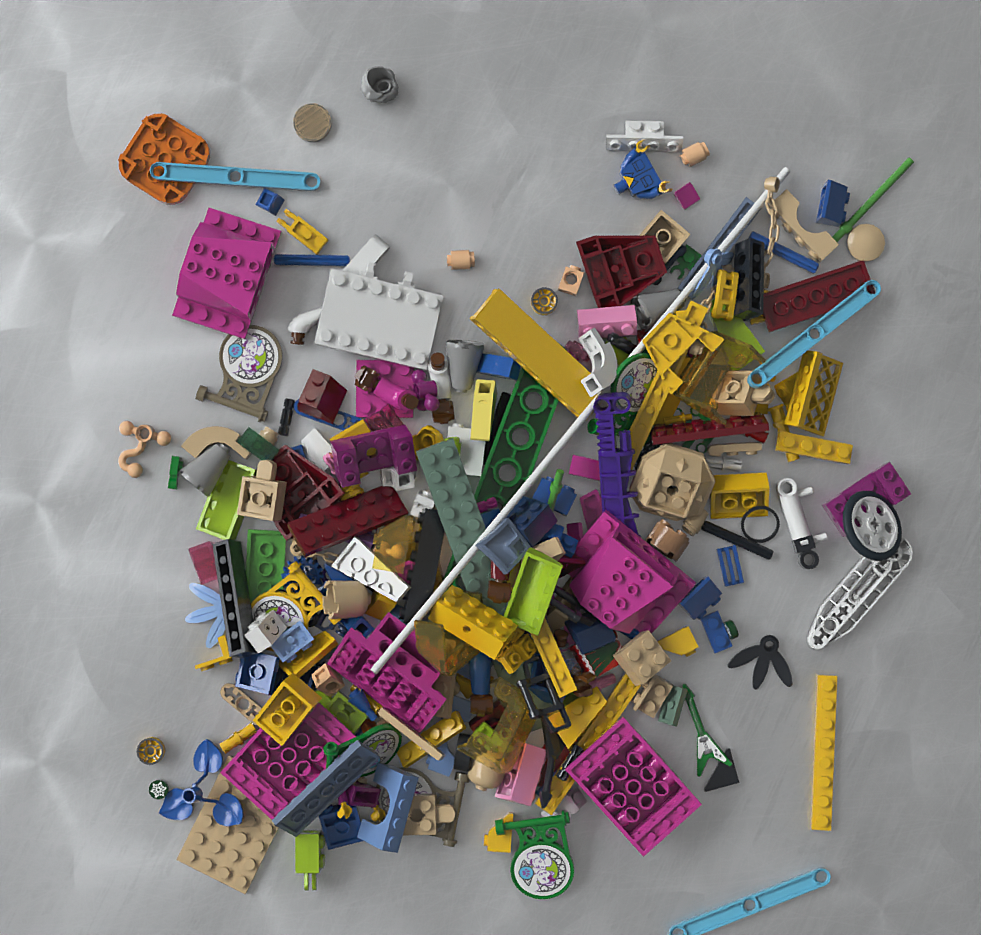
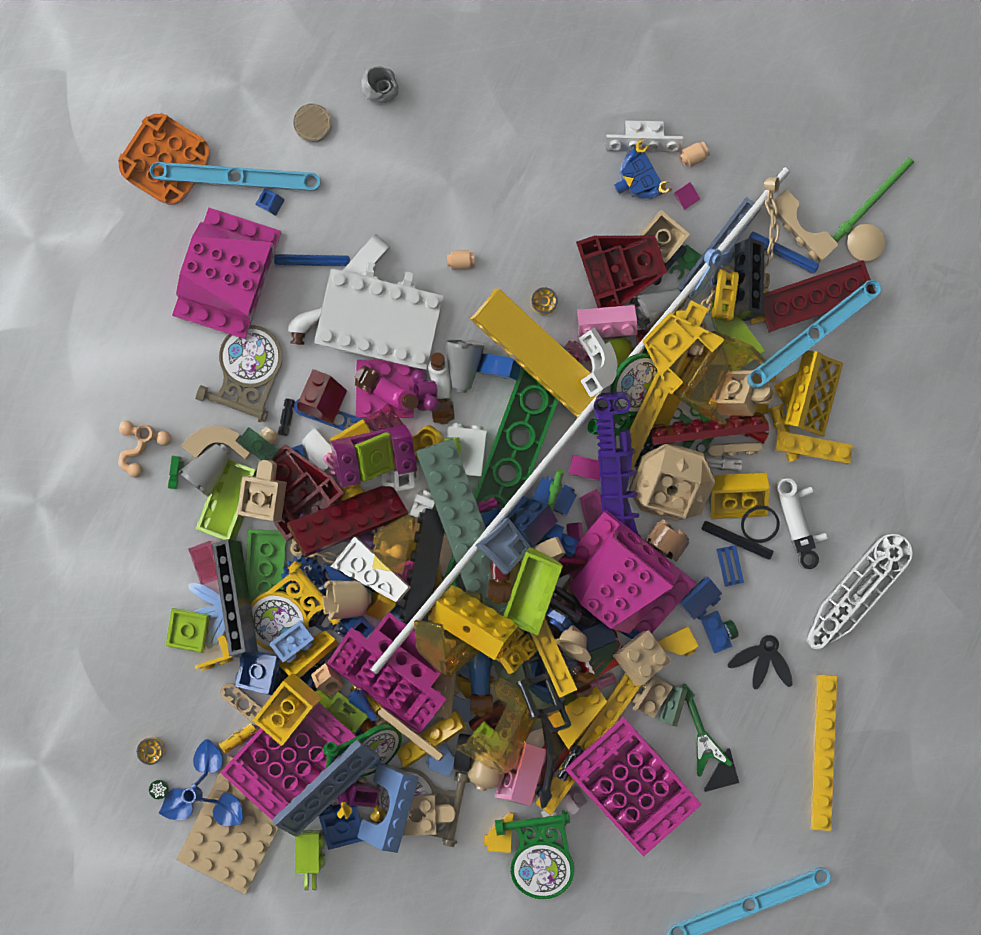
(187, 630): none -> lime tile
(265, 630): white brick -> none
(304, 232): yellow hinge -> none
(375, 457): none -> lime tile
(483, 409): light yellow slope -> none
(498, 415): black axle -> none
(558, 620): none -> blue plate
(568, 288): light nougat brick -> none
(574, 644): none -> tan piece
(621, 343): black axle -> none
(683, 417): yellow piece -> none
(693, 524): tan cone -> none
(832, 204): blue slope -> none
(872, 525): wedge -> none
(882, 481): magenta plate -> none

